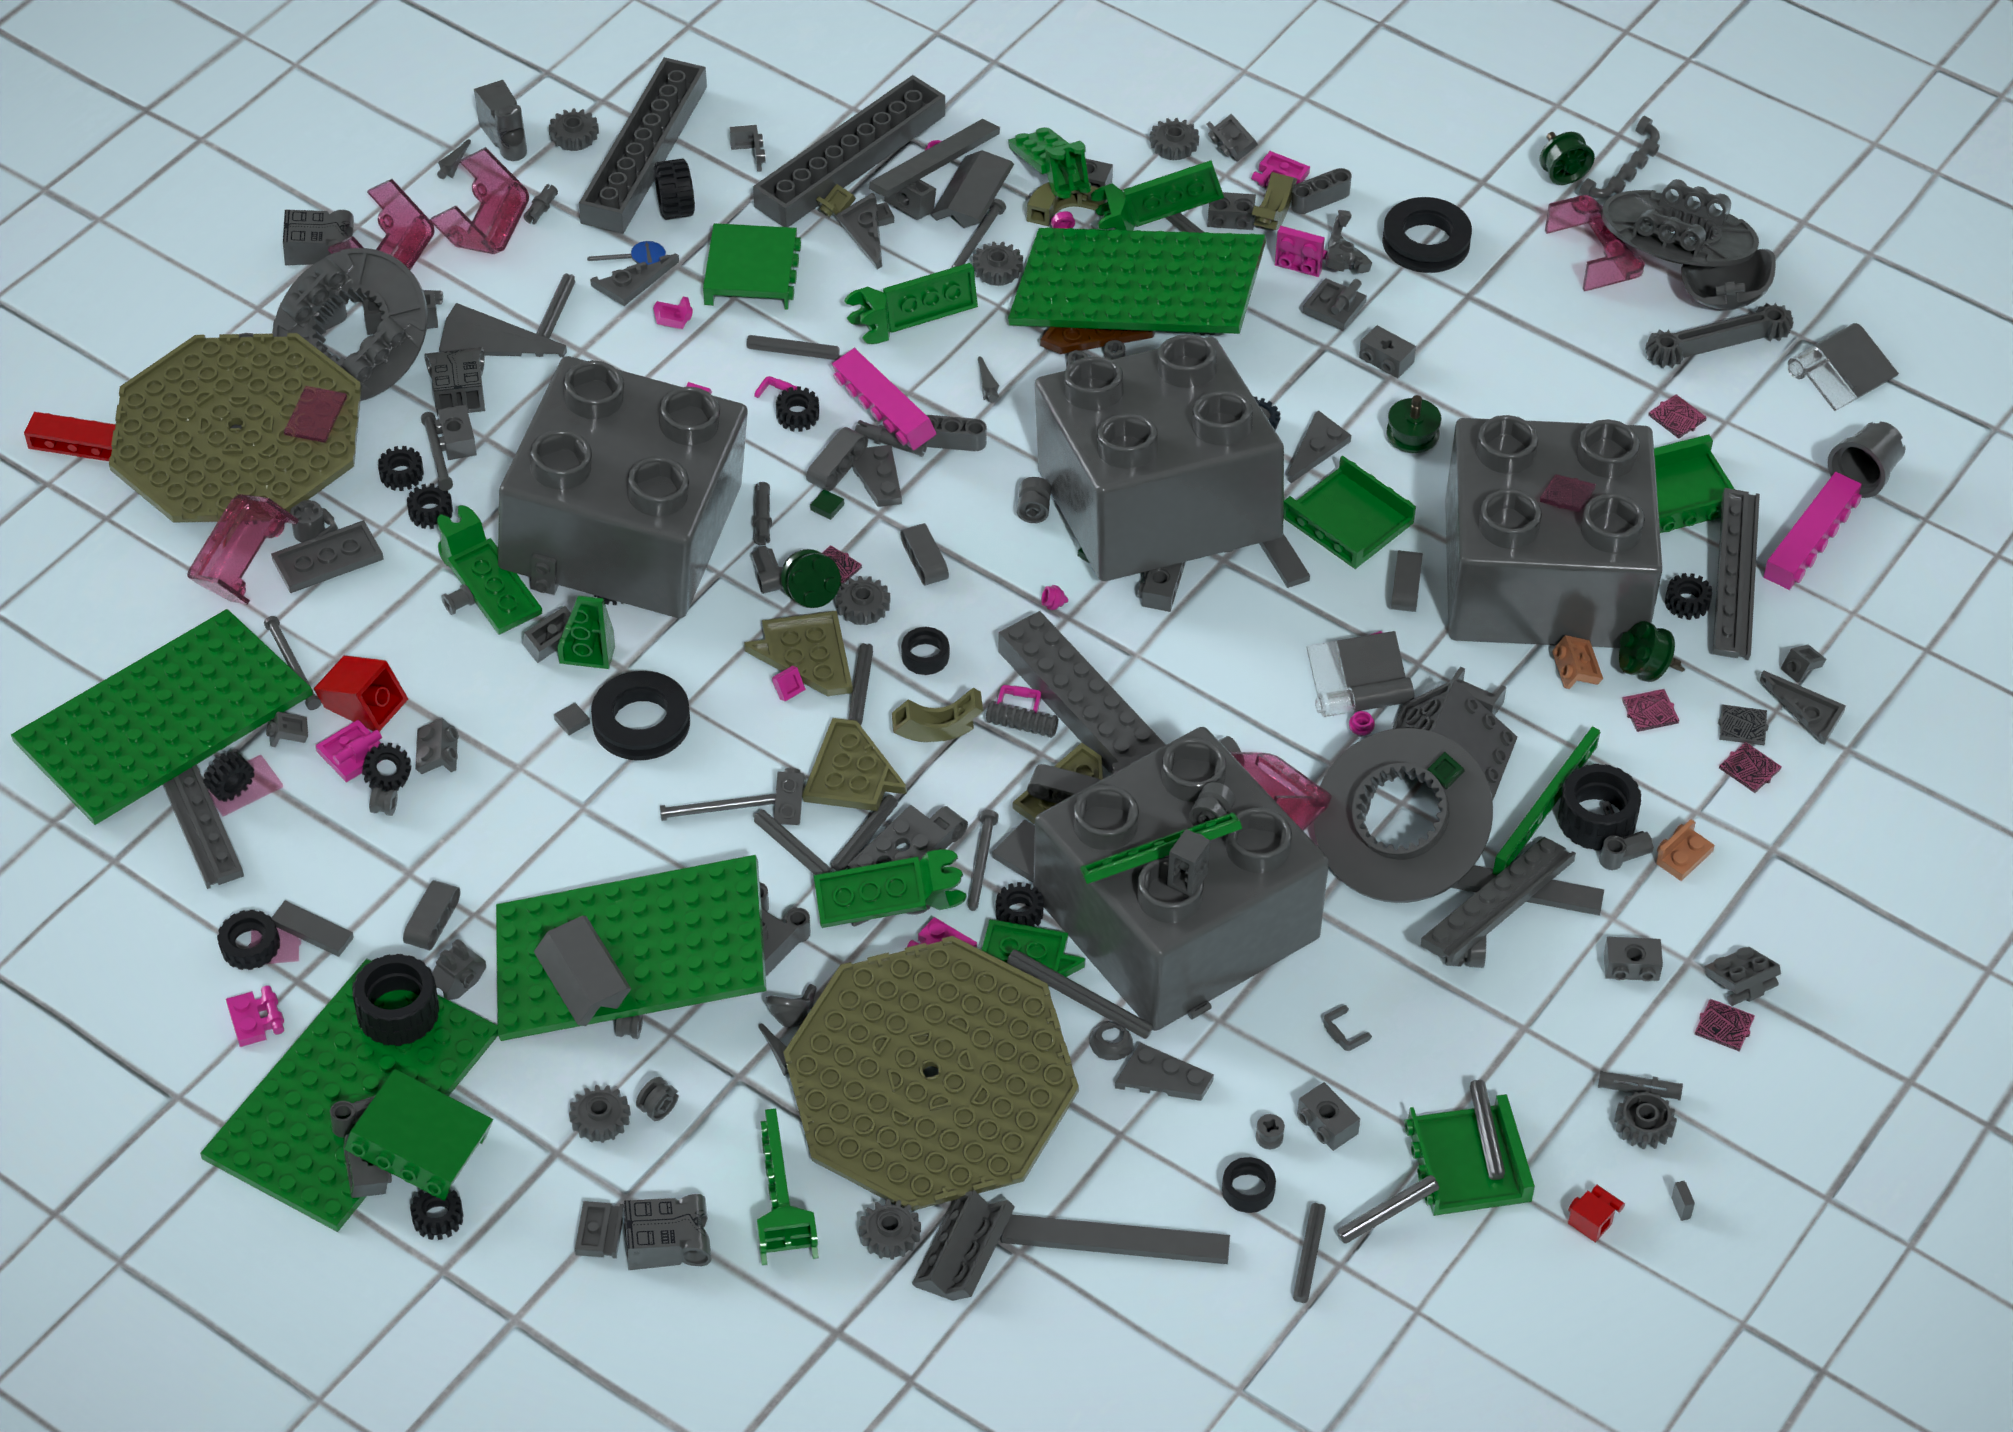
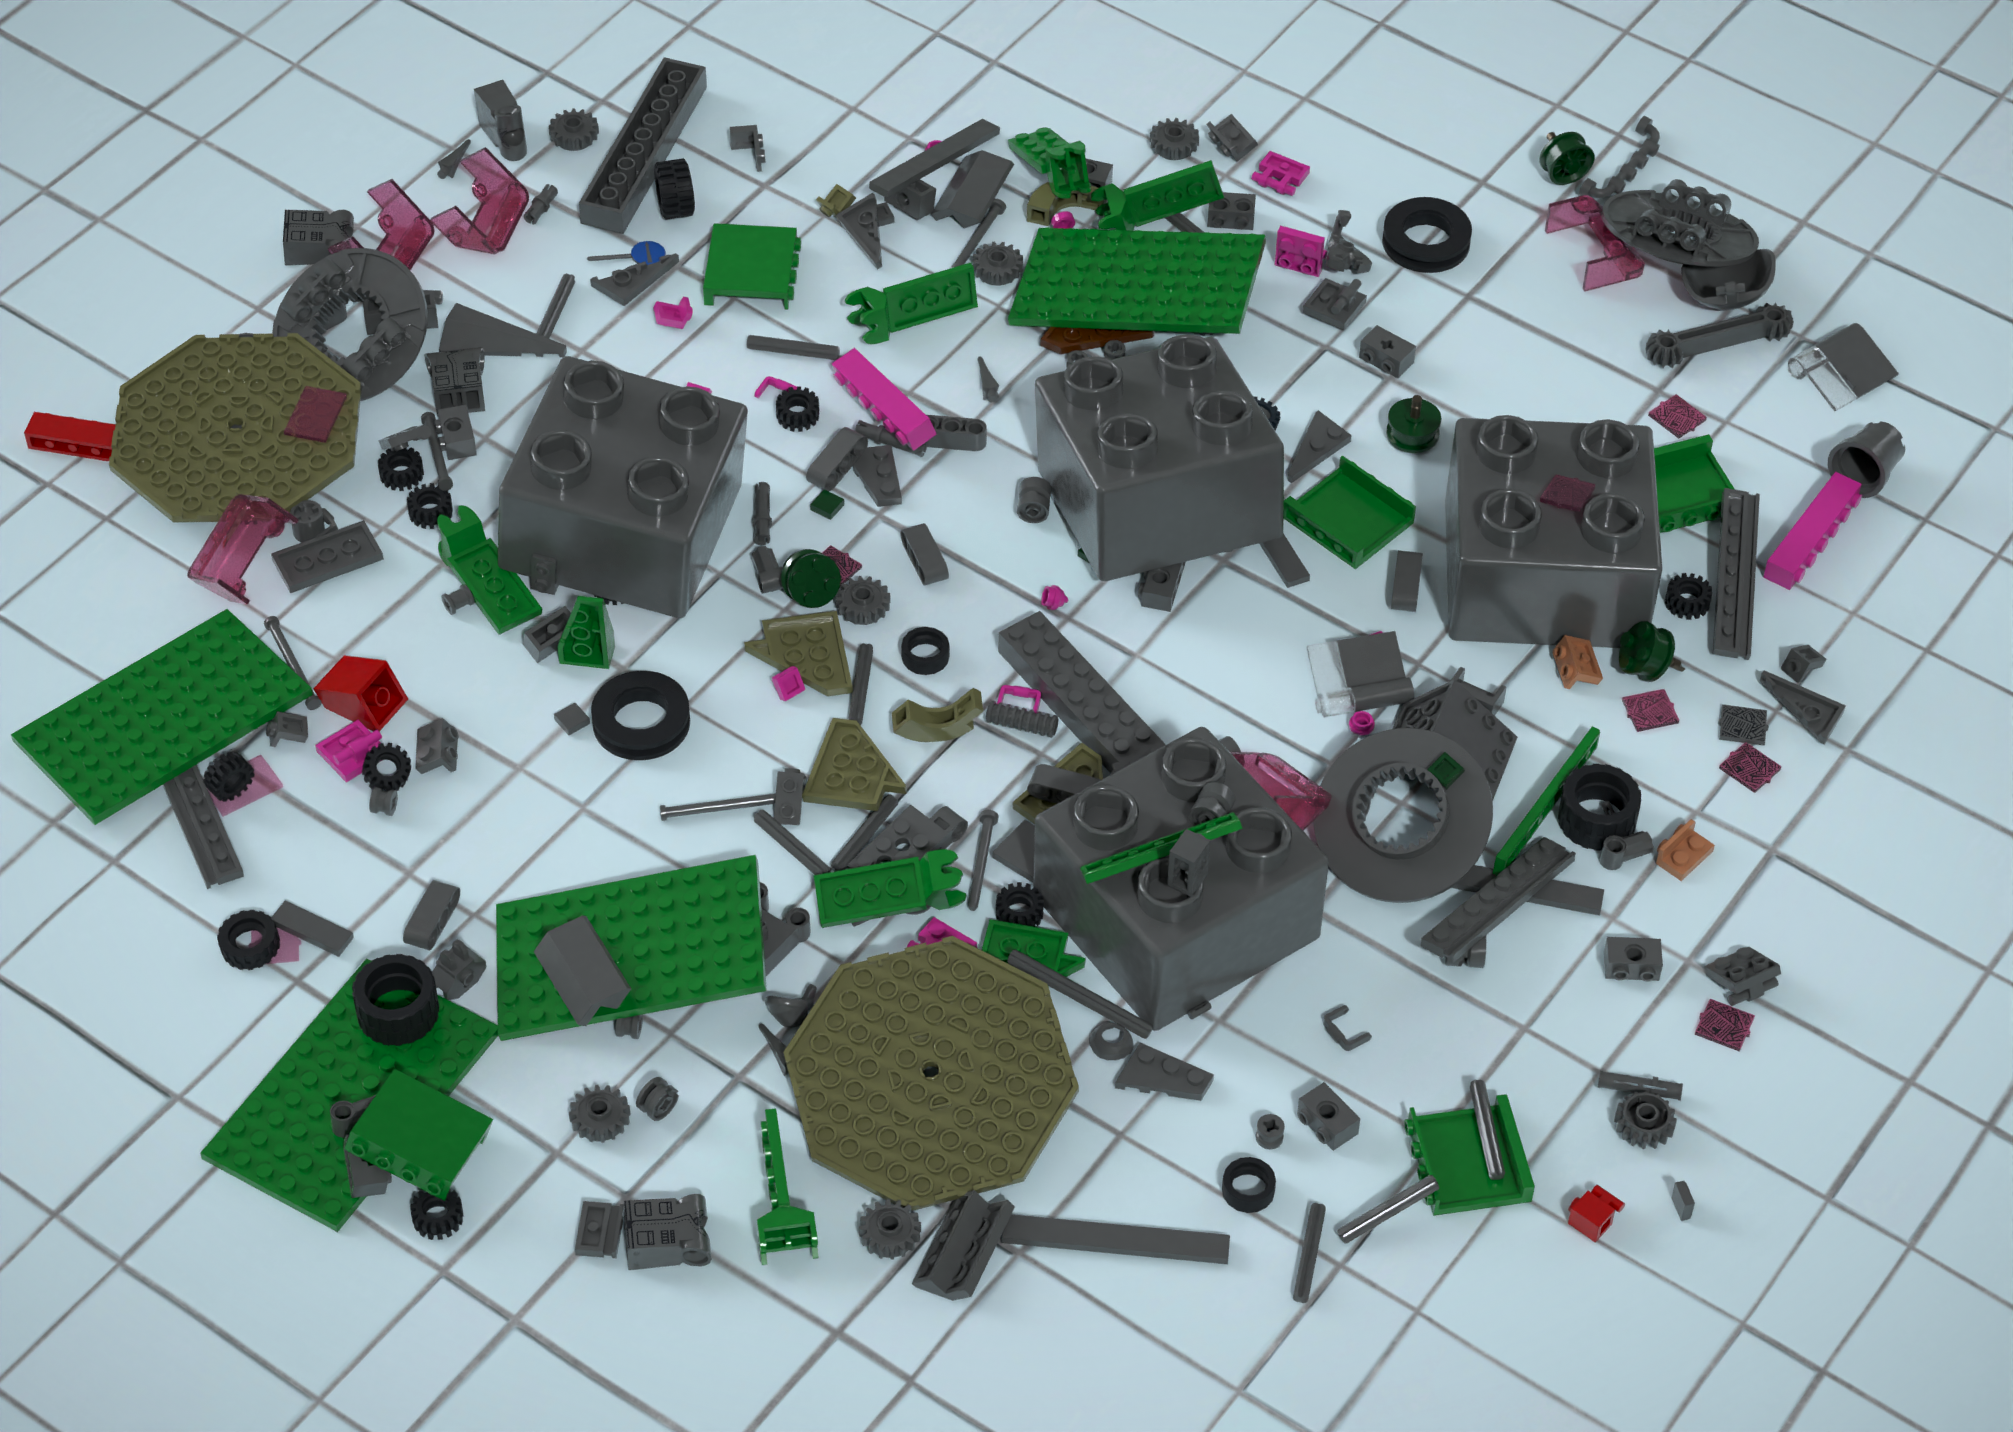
(246, 1018): dark pink plate -> none
(400, 440): none -> dark grey plate
(849, 150): dark grey brick -> none
(1276, 202): olive arch -> none
(1321, 191): dark grey beam -> none

